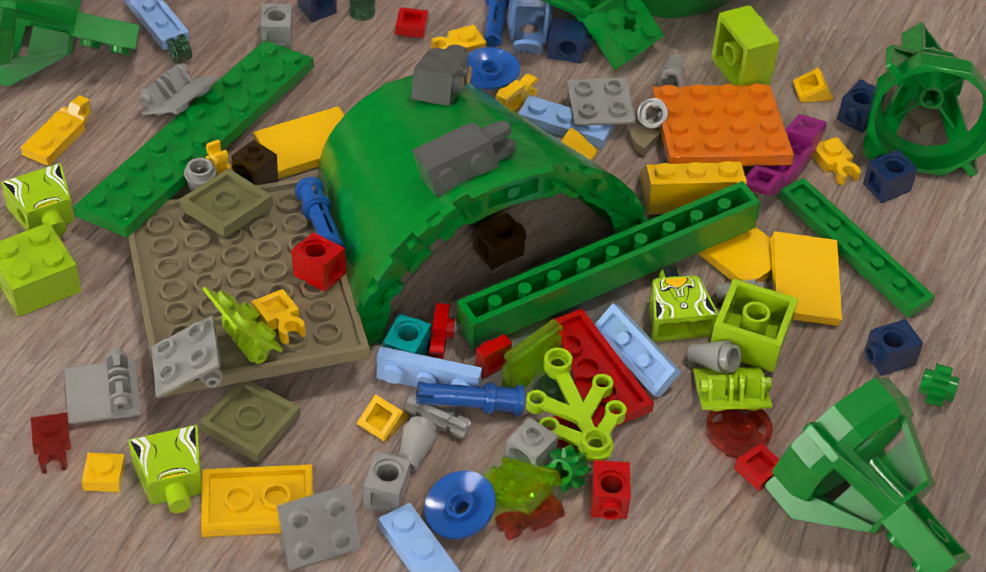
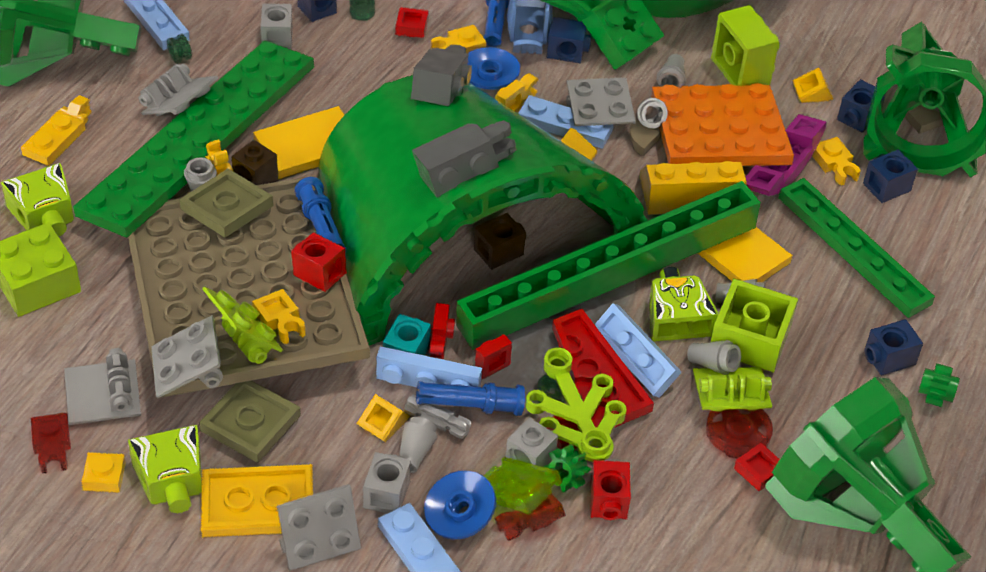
(527, 357): clear neon green plate -> none
(808, 271): yellow tile -> none

